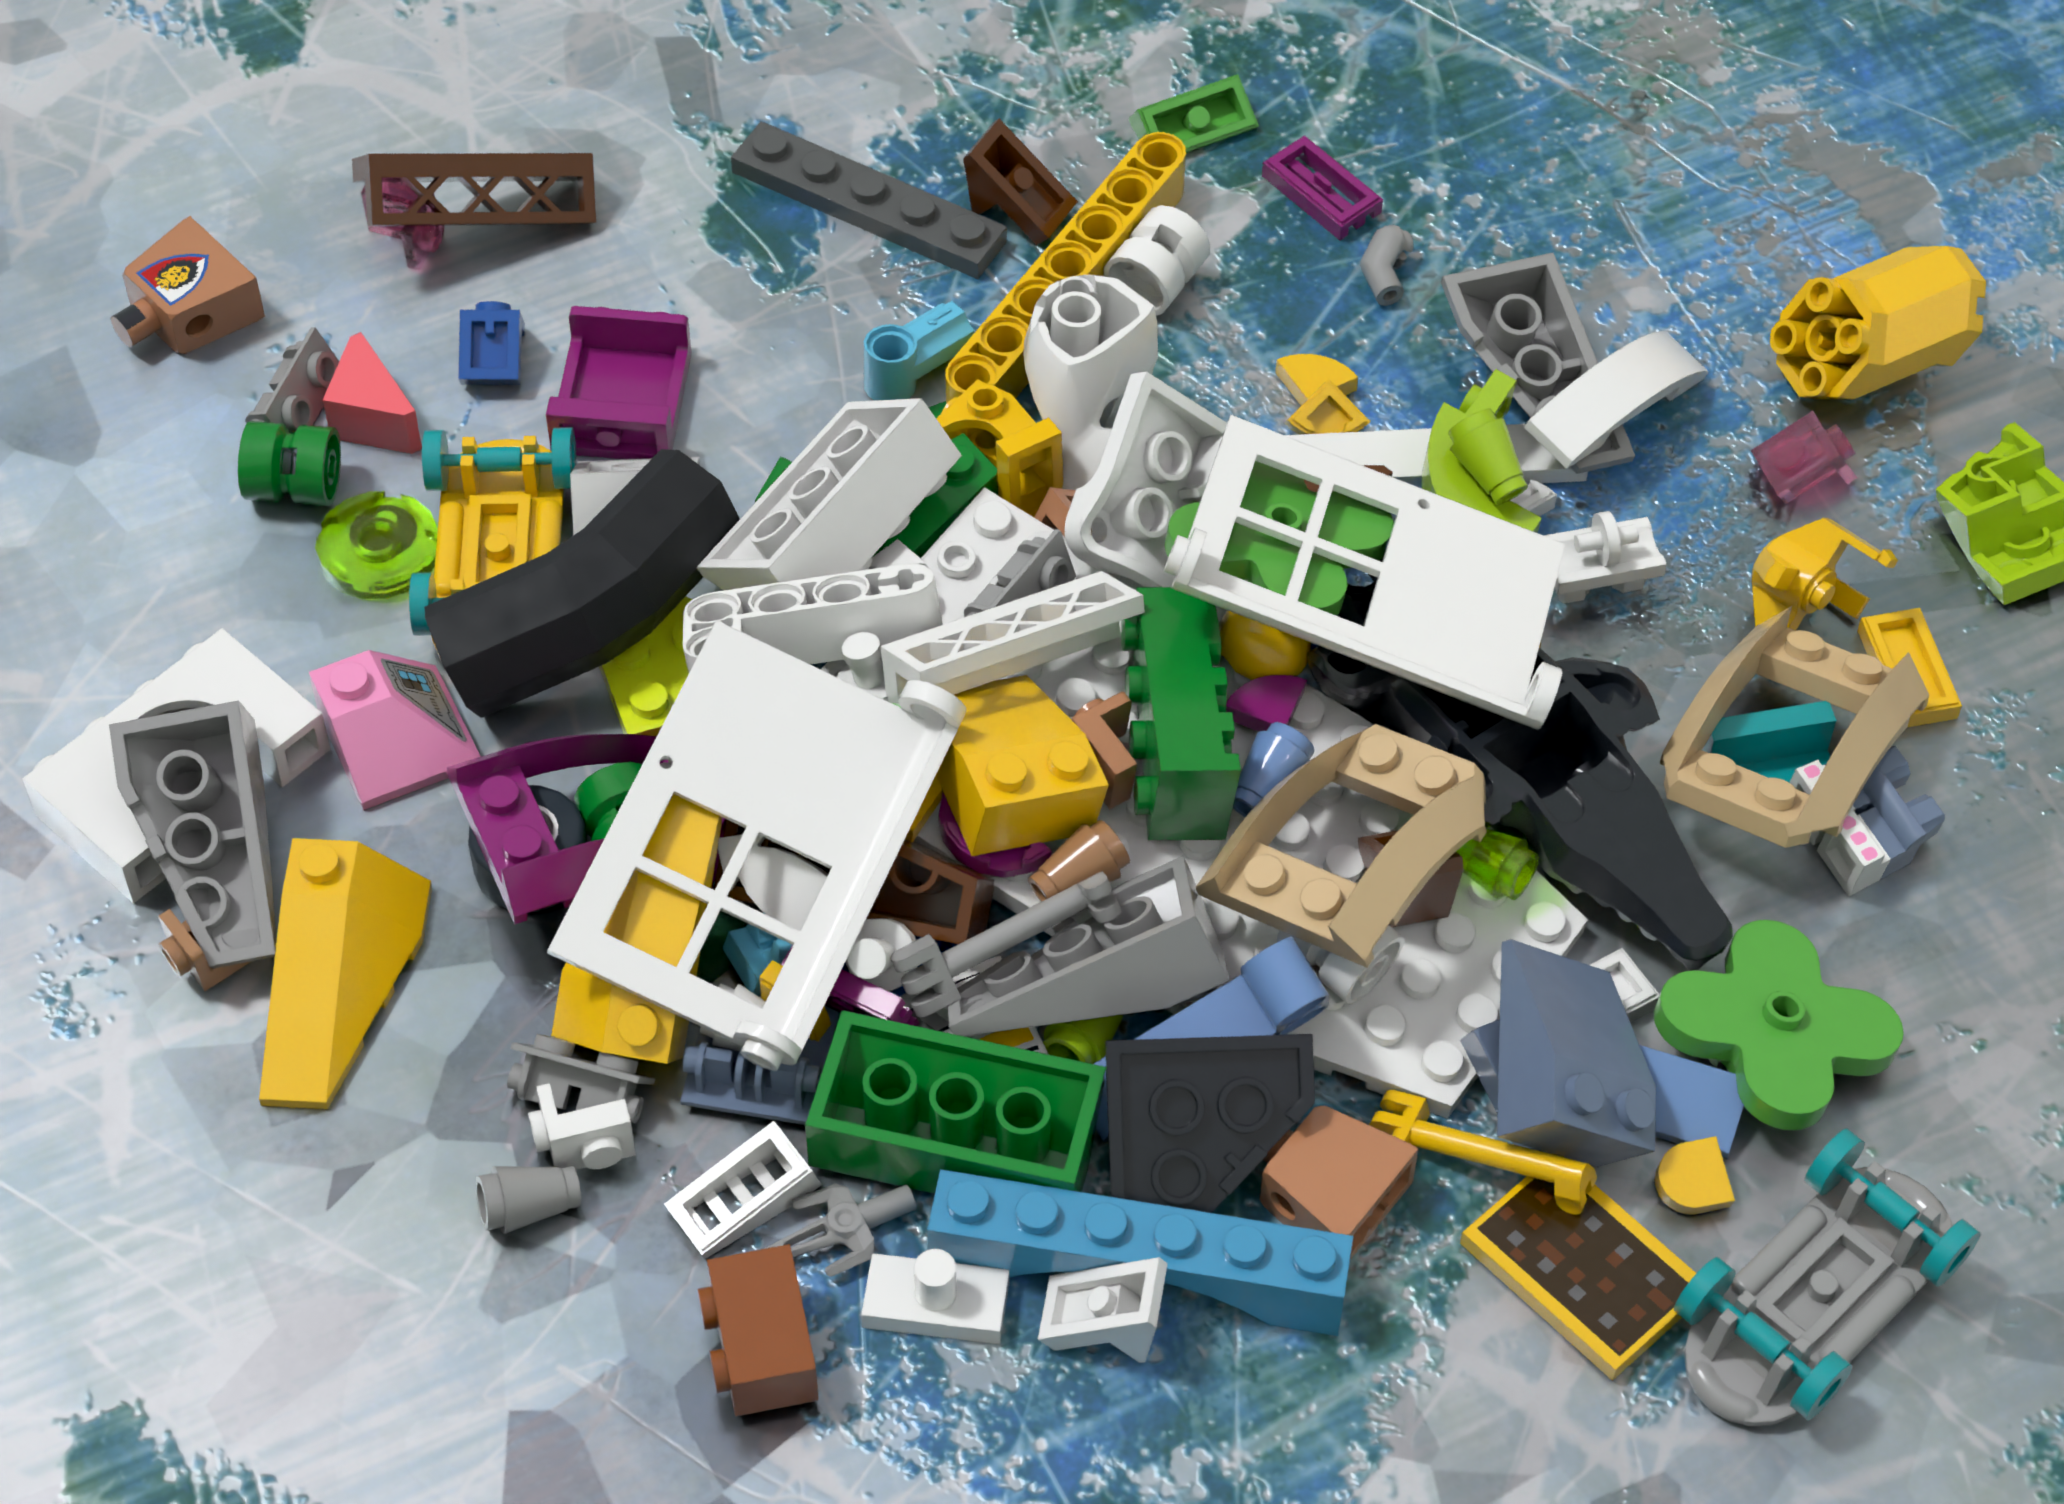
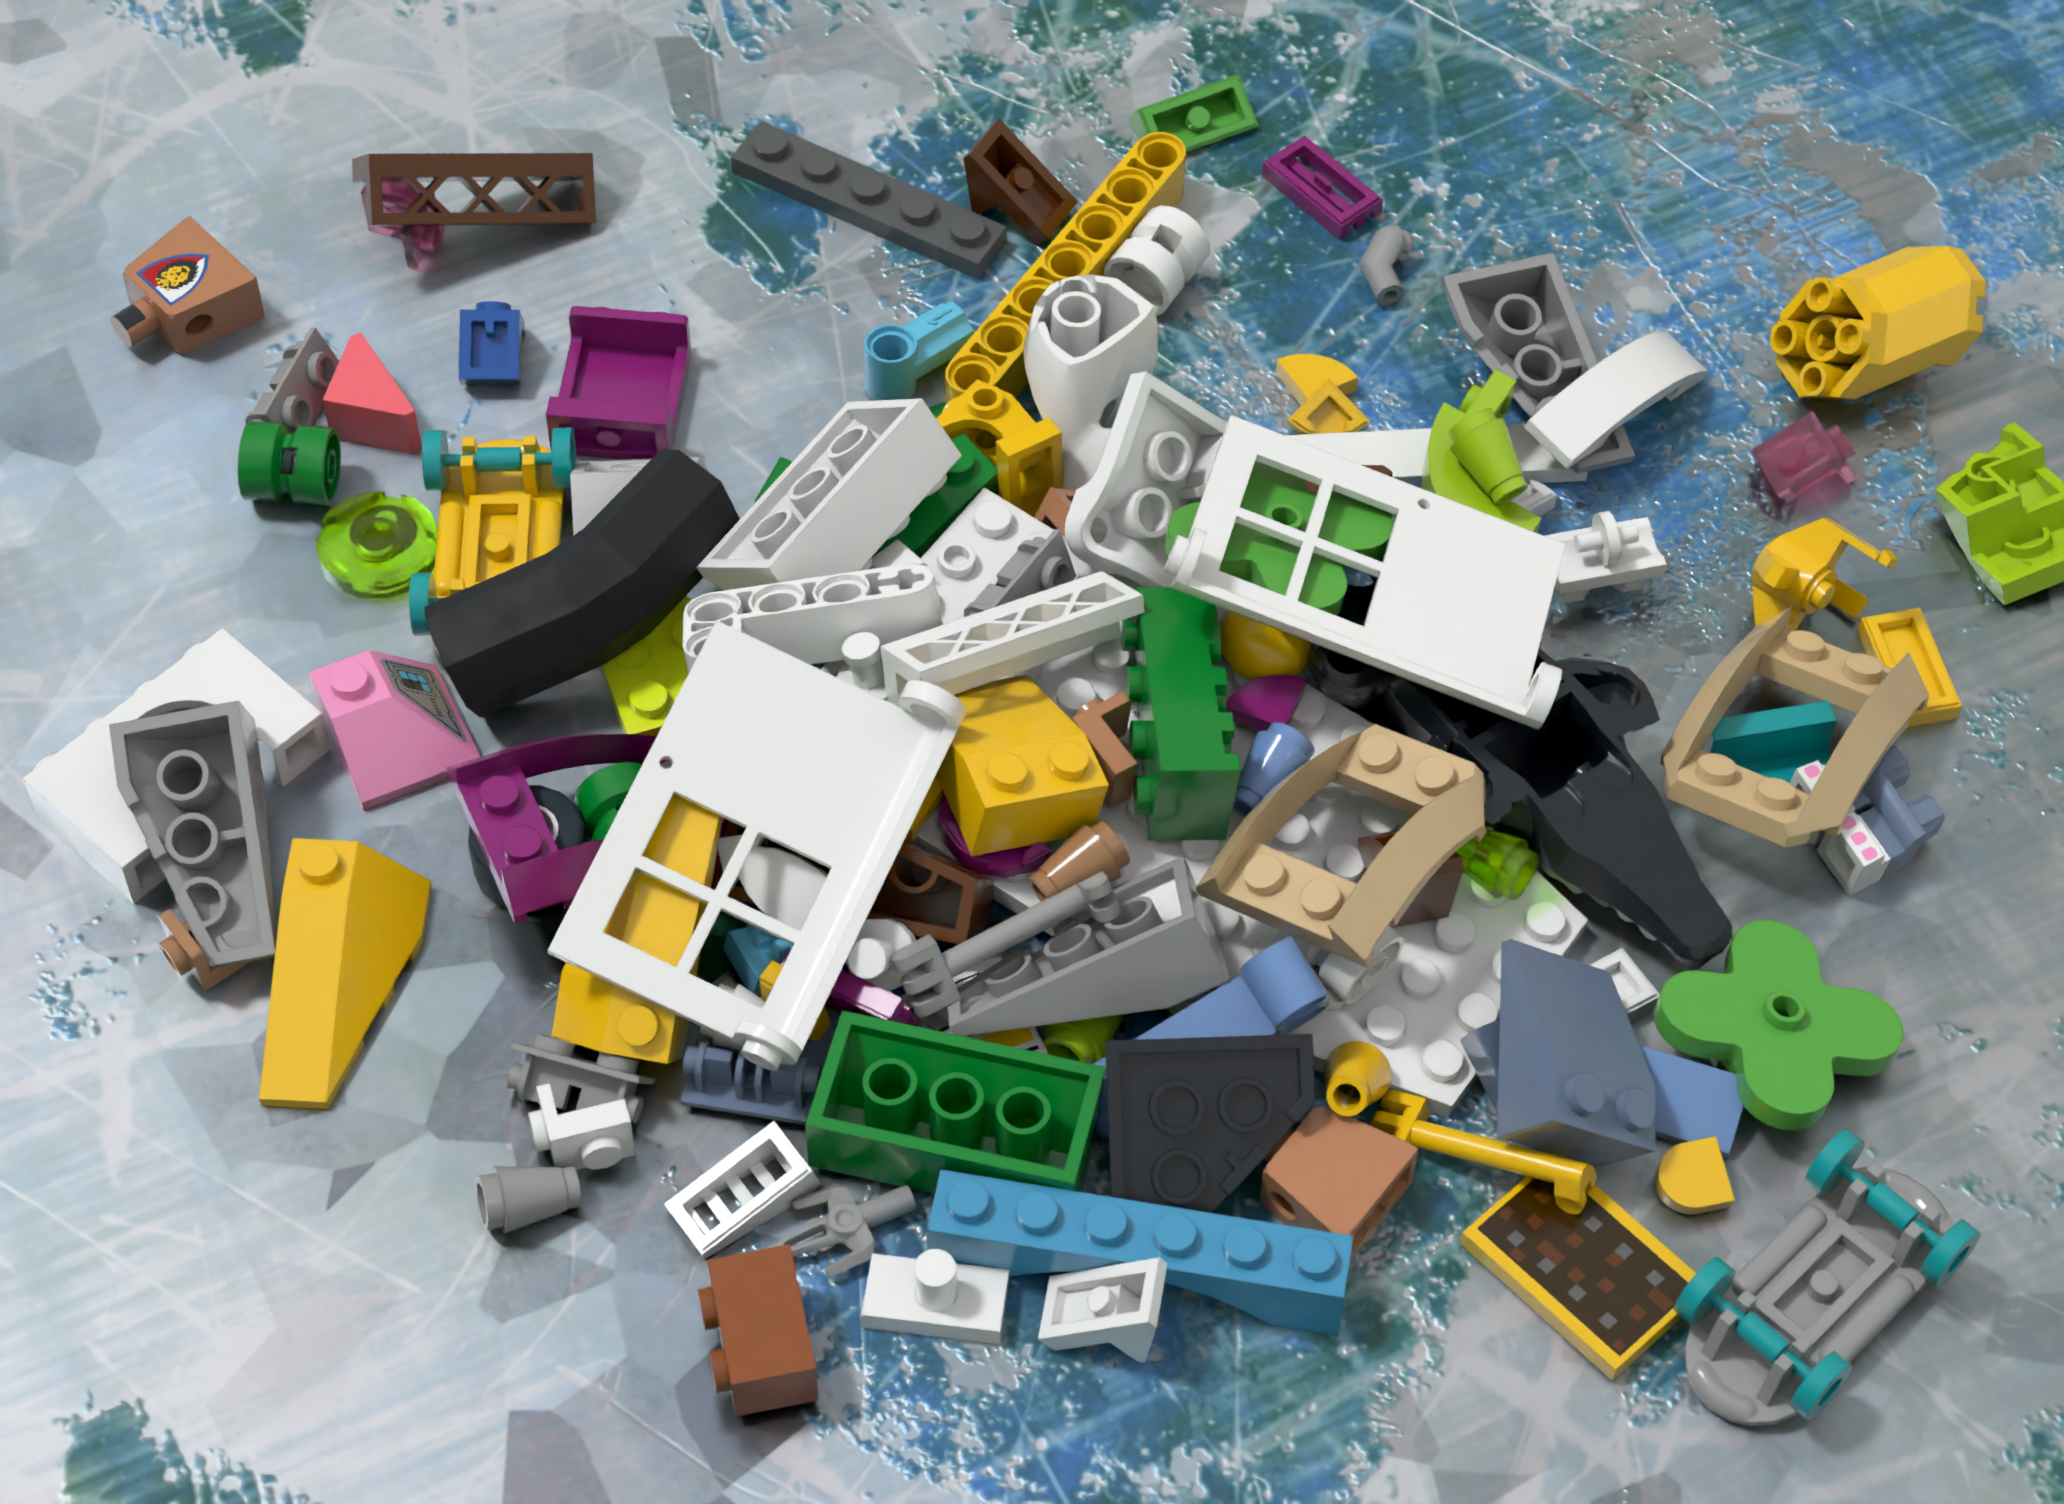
(1360, 1066): none -> yellow cone

